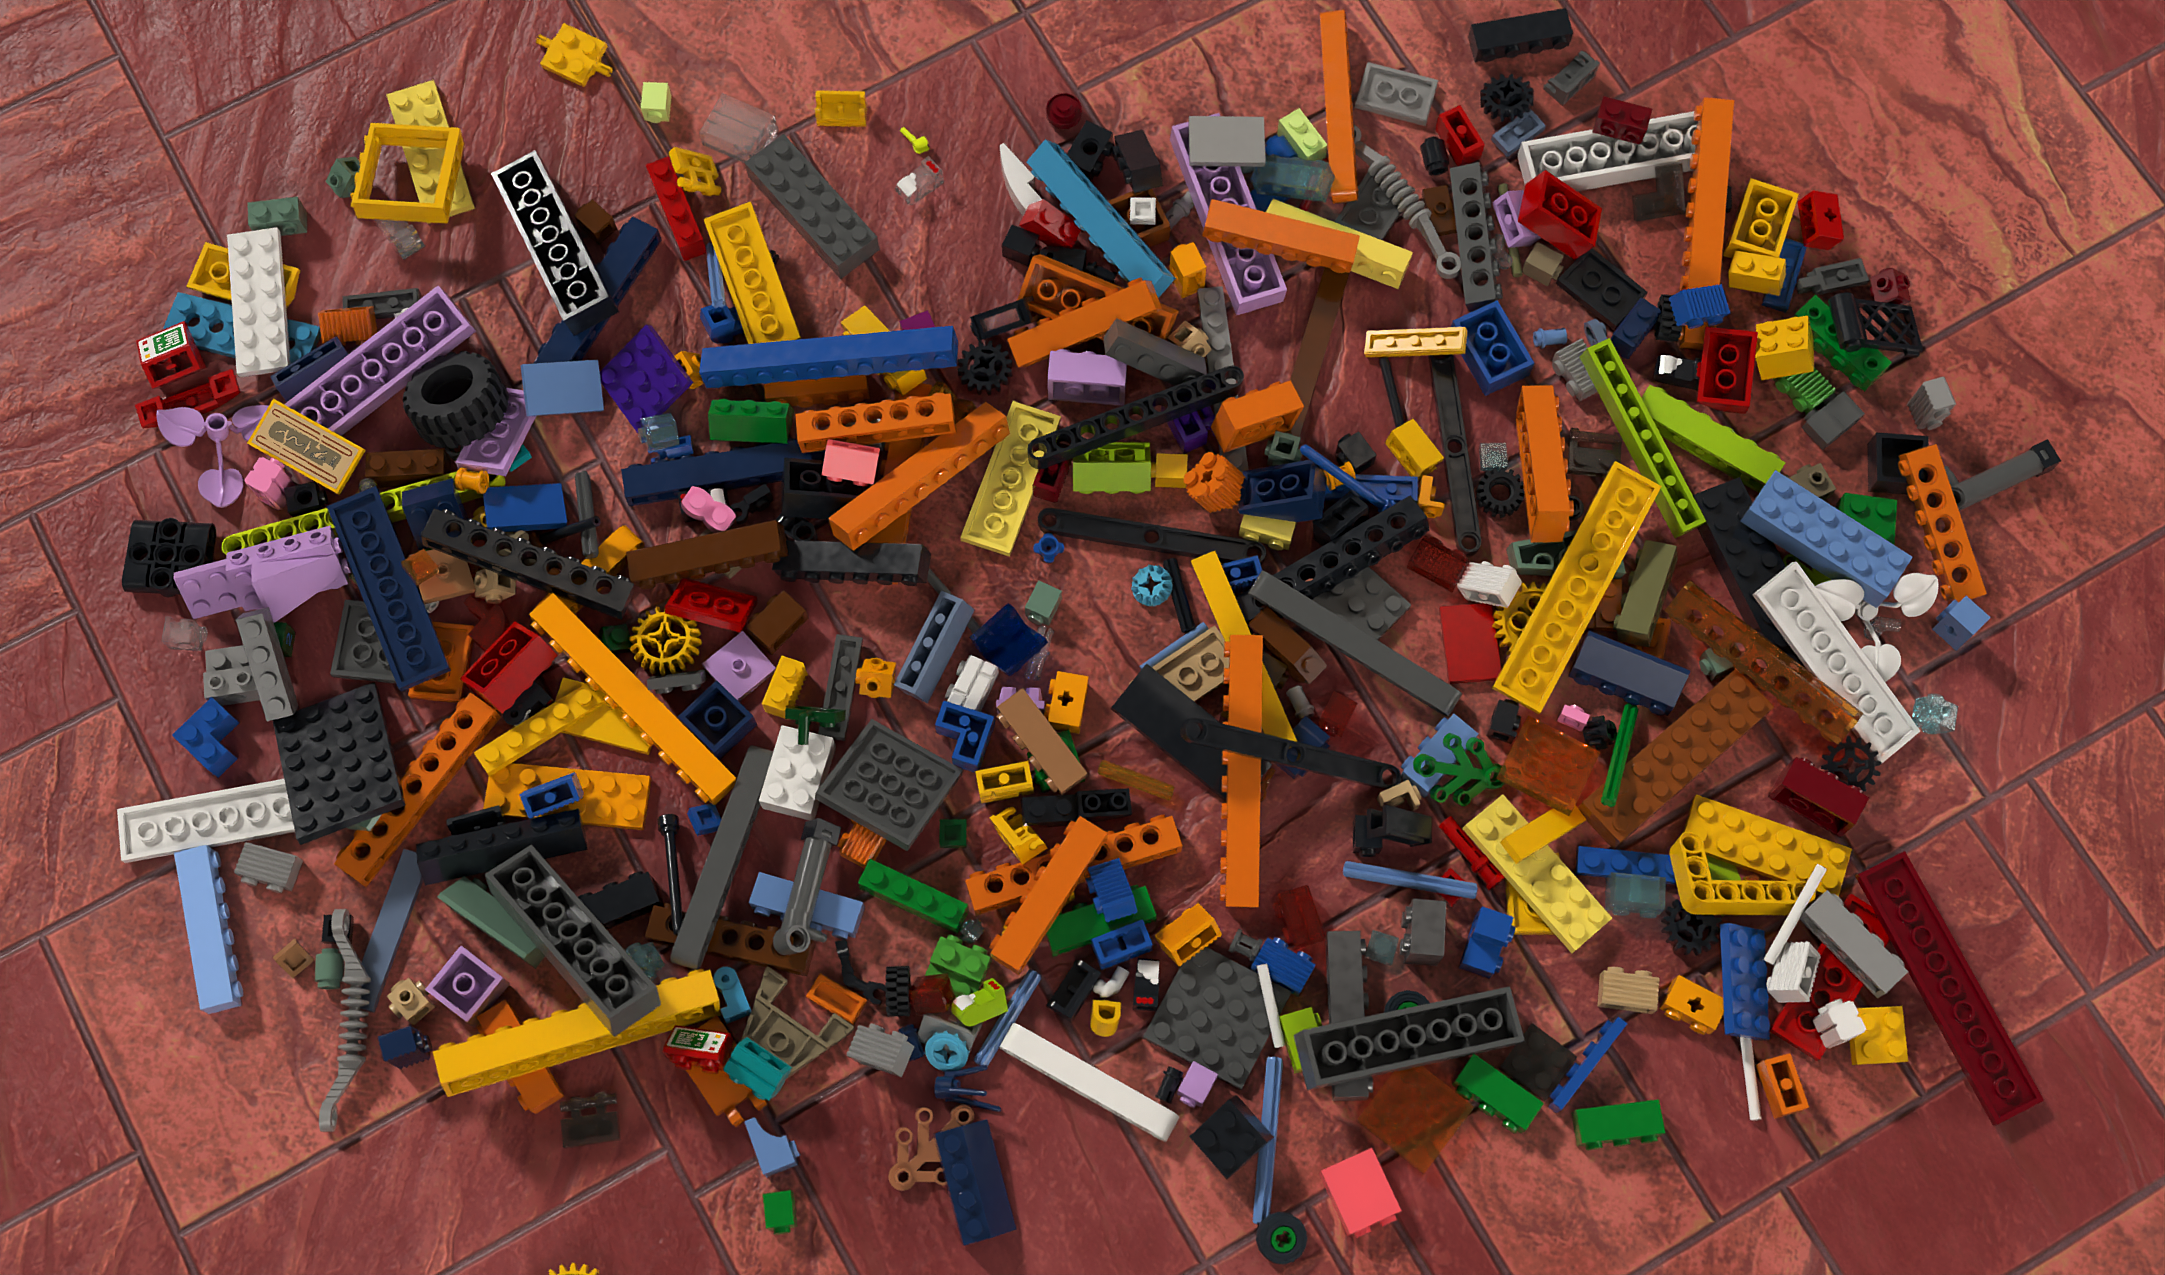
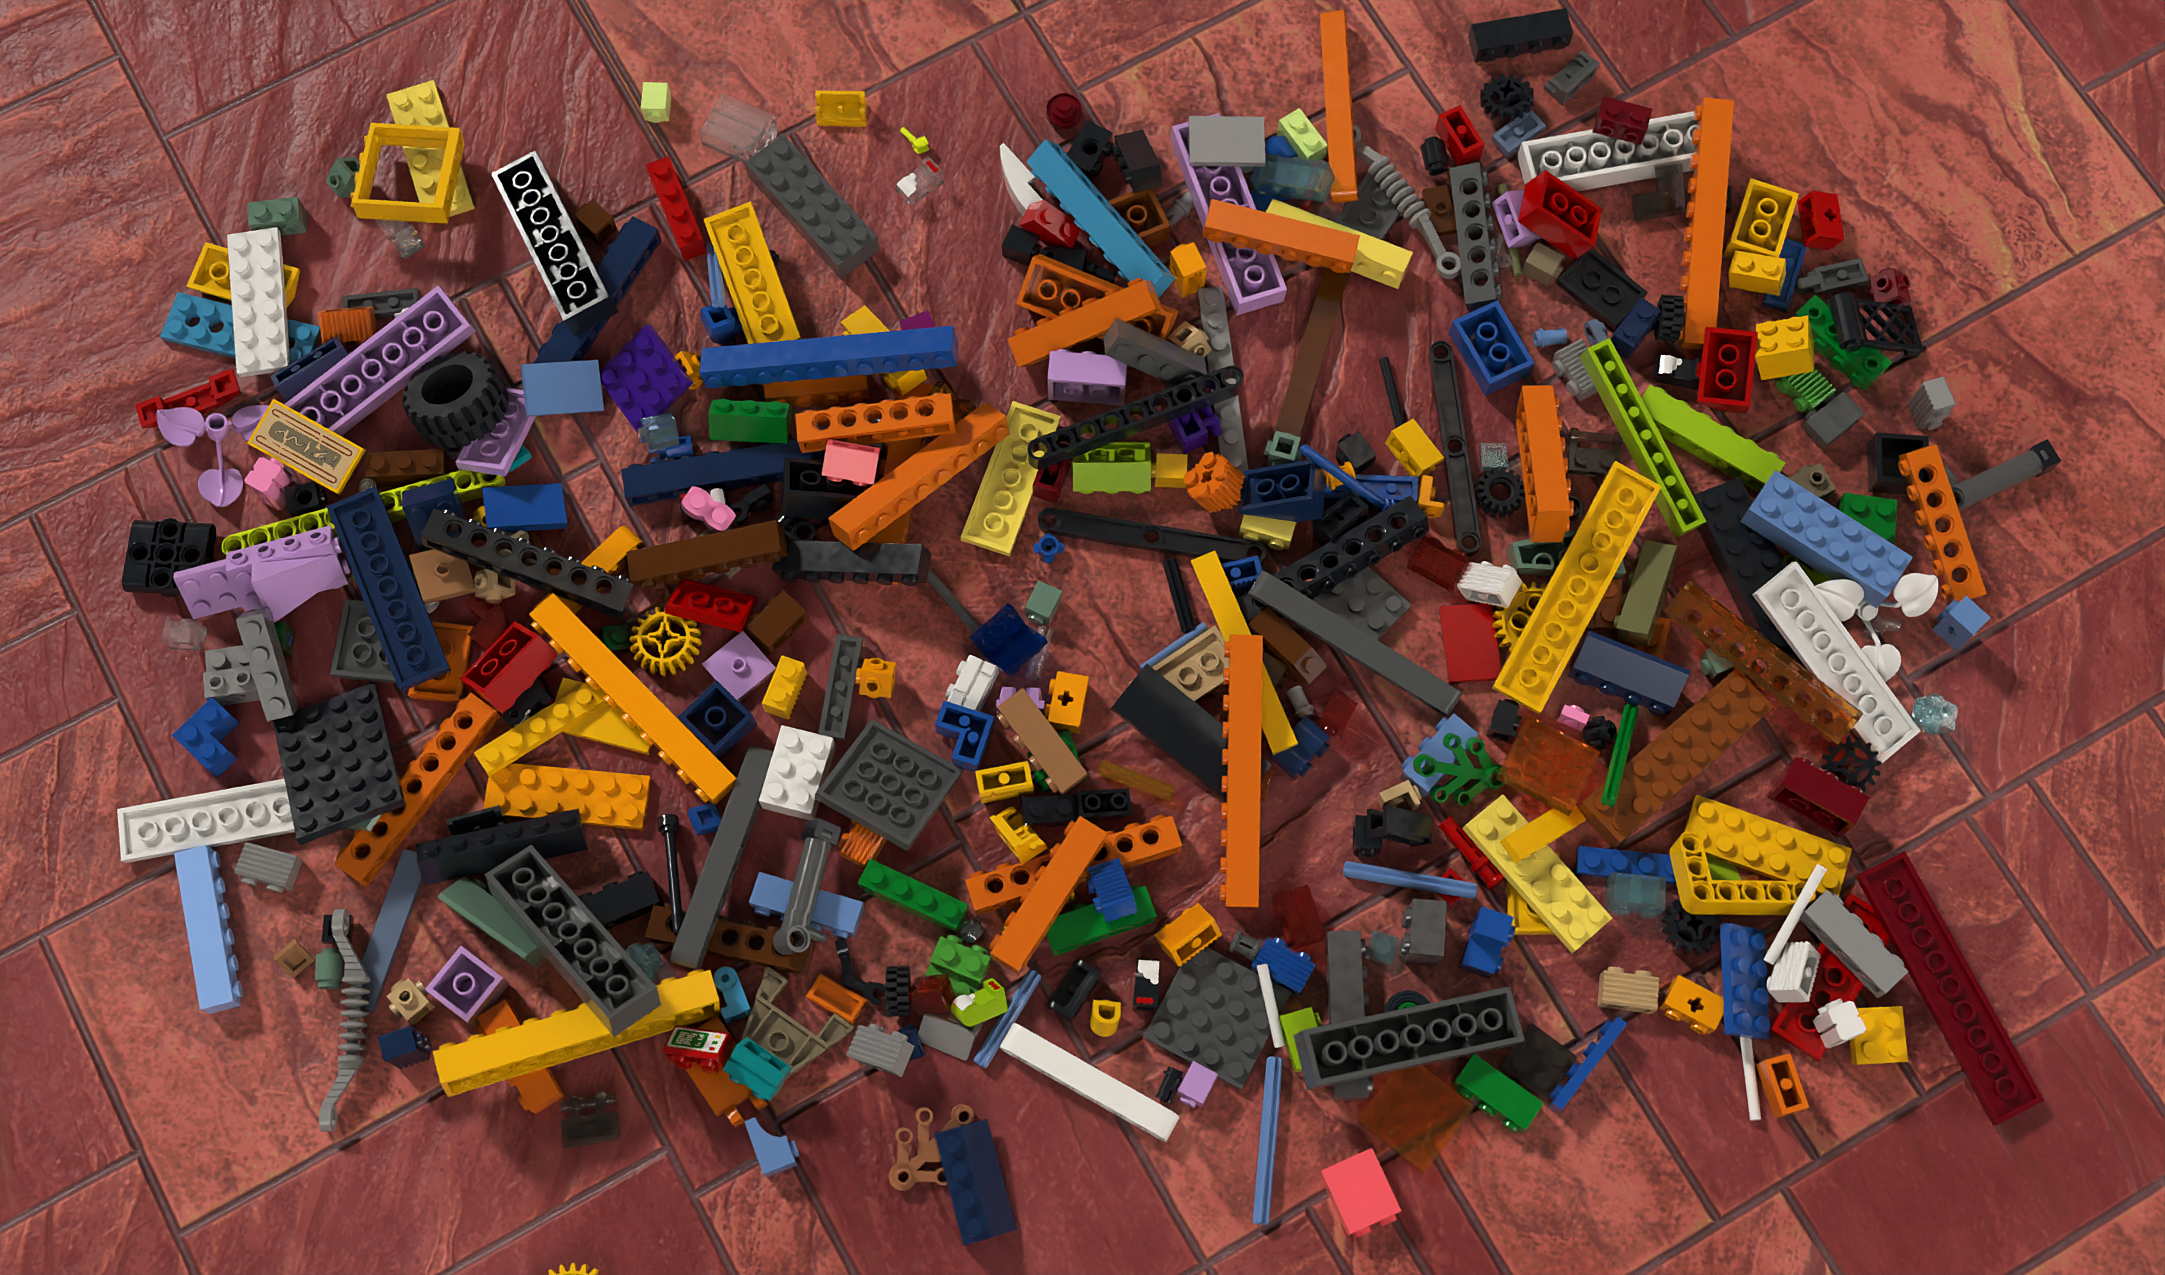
(169, 355): red slope -> none
(420, 567): clear orange plate -> none
(472, 480): light orange bush -> none
(552, 795): blue brick -> none
(570, 530): black piece -> none
(574, 55): yellow plate -> none
(586, 511): dark grey axle -> none
(688, 680): dark grey plate -> none
(695, 167): yellow plate -> none
(780, 1212): green brick -> none
(805, 714): dark green plate -> none
(934, 647): sand blue brick -> none
(939, 1057): medium azure gear -> none
(949, 1089): dark blue plant -> none
(953, 833): dark green plate -> none
(977, 375): black gear -> none
(1002, 319): black window -> none
(1113, 986): white arm -> none
(1121, 944): blue brick -> none
(1142, 211): white tile -> none
(1160, 591): medium azure gear -> none
(1231, 1136): black brick -> none
(1256, 415): orange brick -> none
(1274, 750): black beam -> none
(1277, 1224): black bush -> none
(1396, 94): light grey tile -> none
(1416, 342): yellow tile -> none
(1618, 1124): green brick -> none
(1700, 305): blue brick -> none

